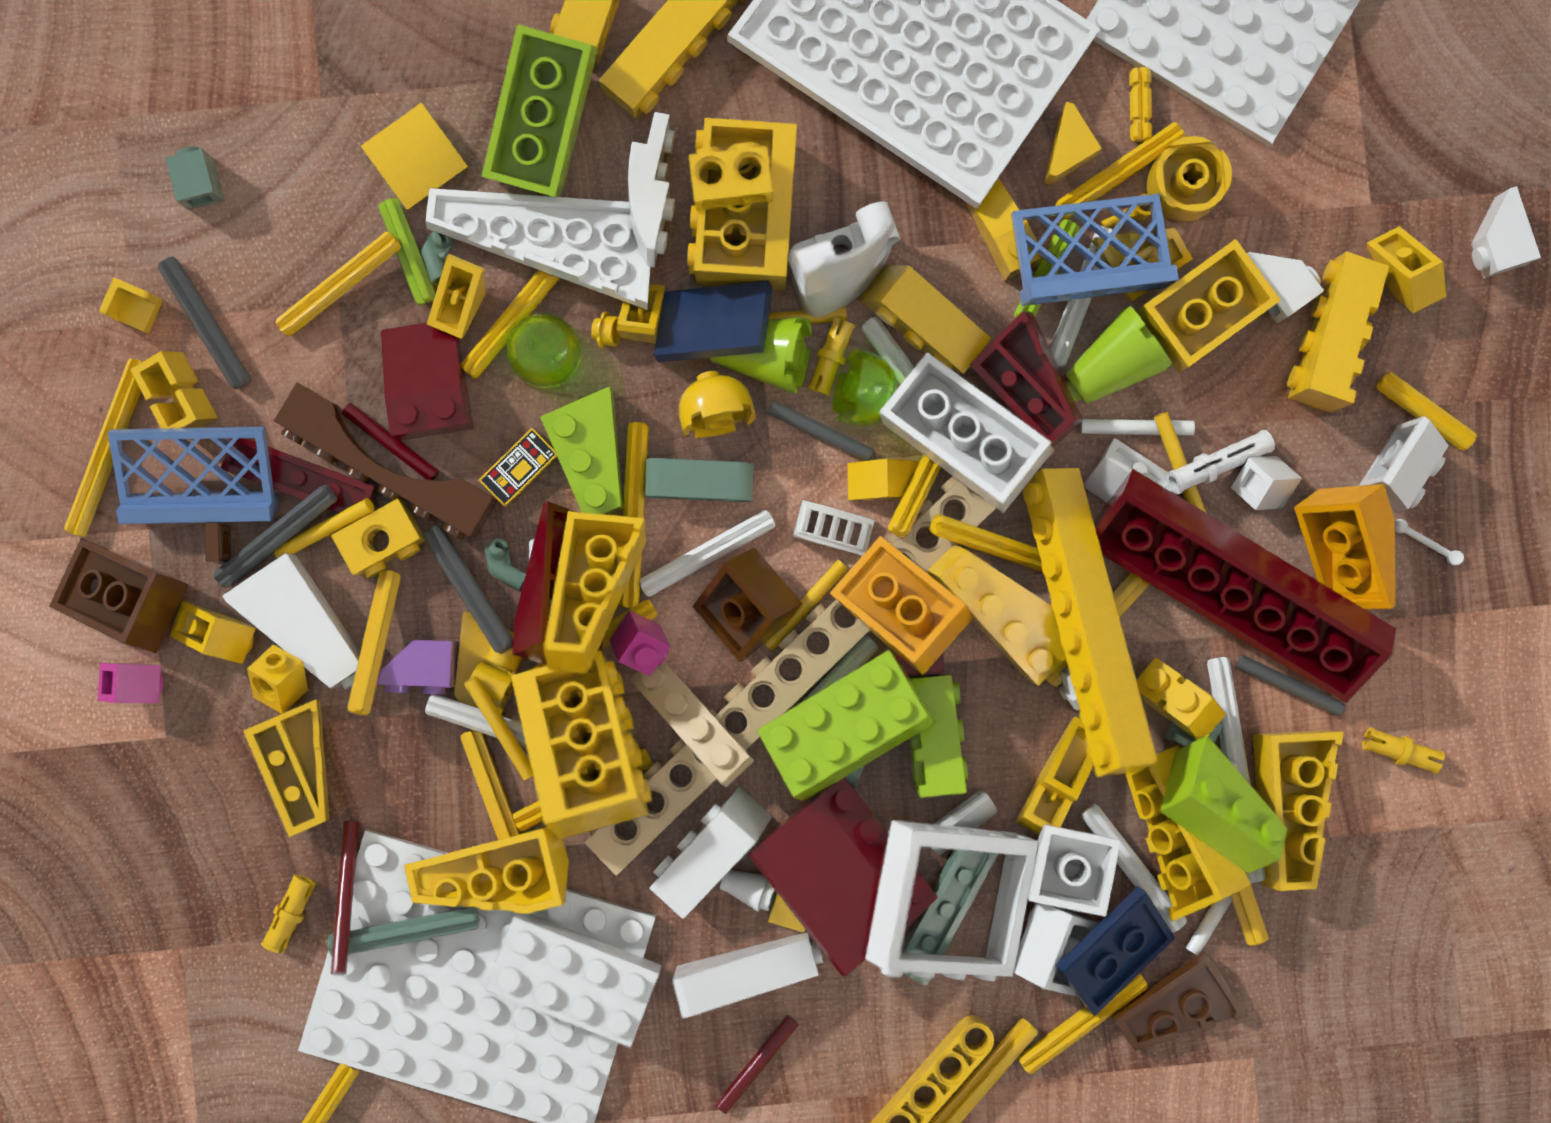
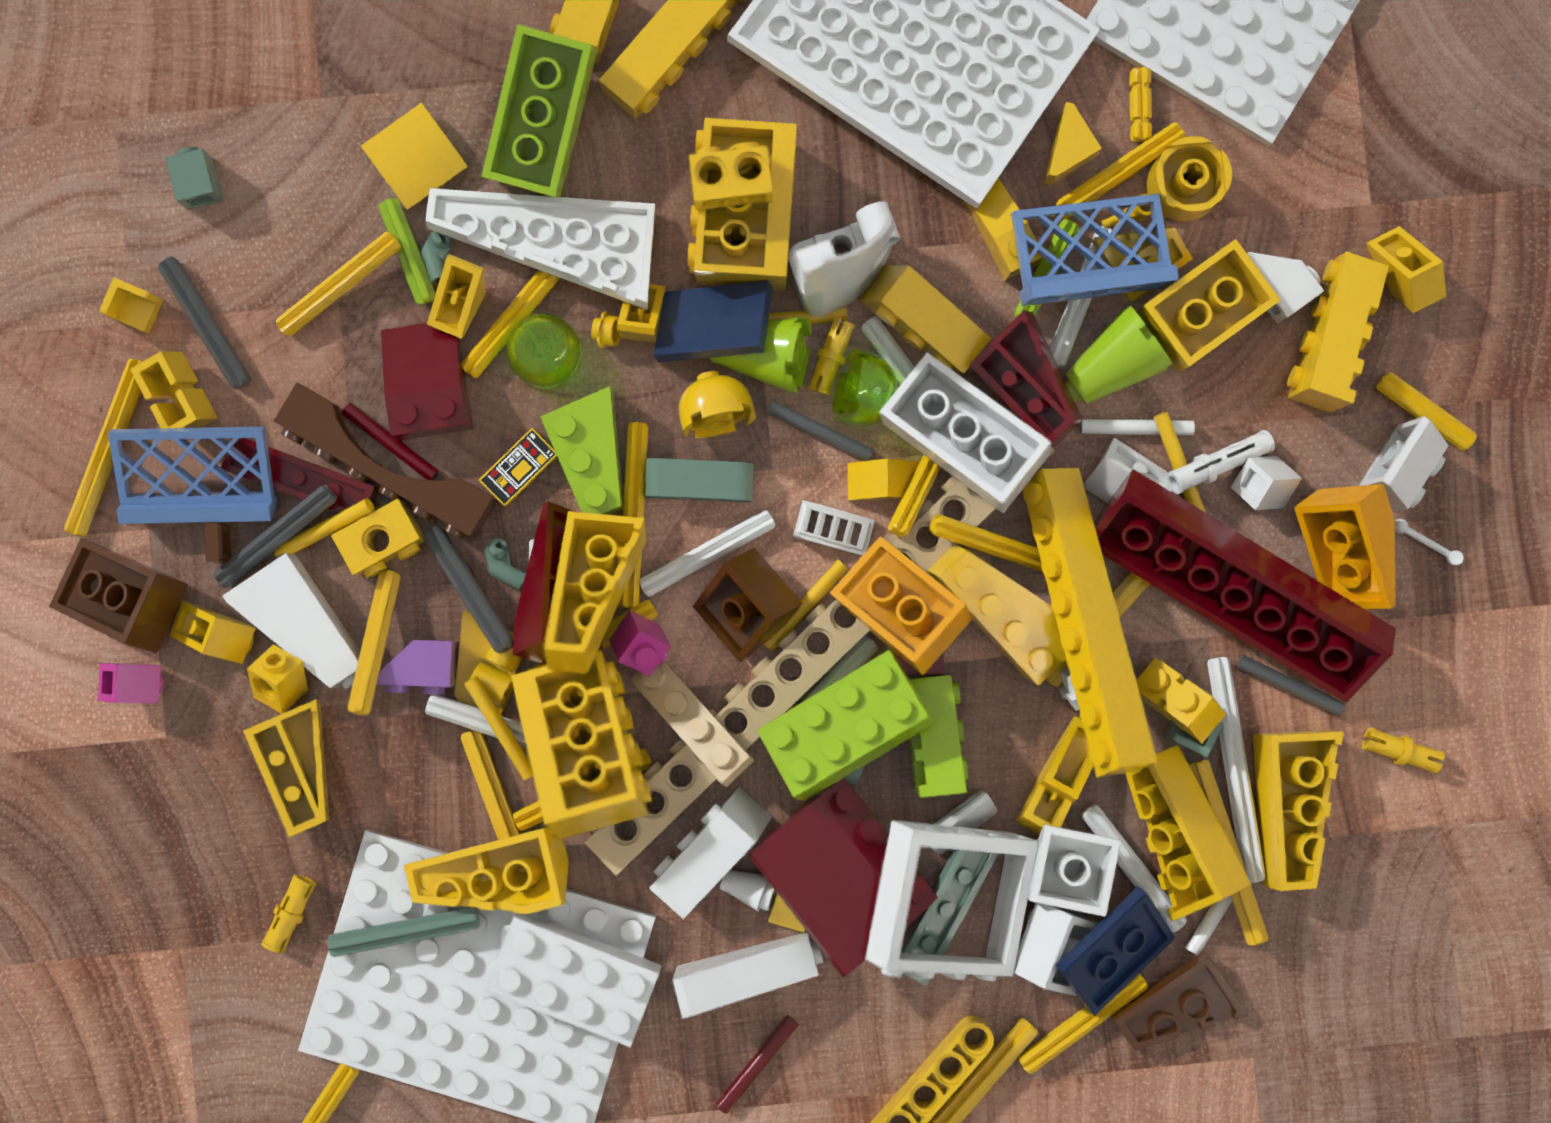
(344, 898): dark red bar -> none
(649, 191): white slope -> none
(1221, 807): lime wedge -> none
(1504, 237): white slope -> none

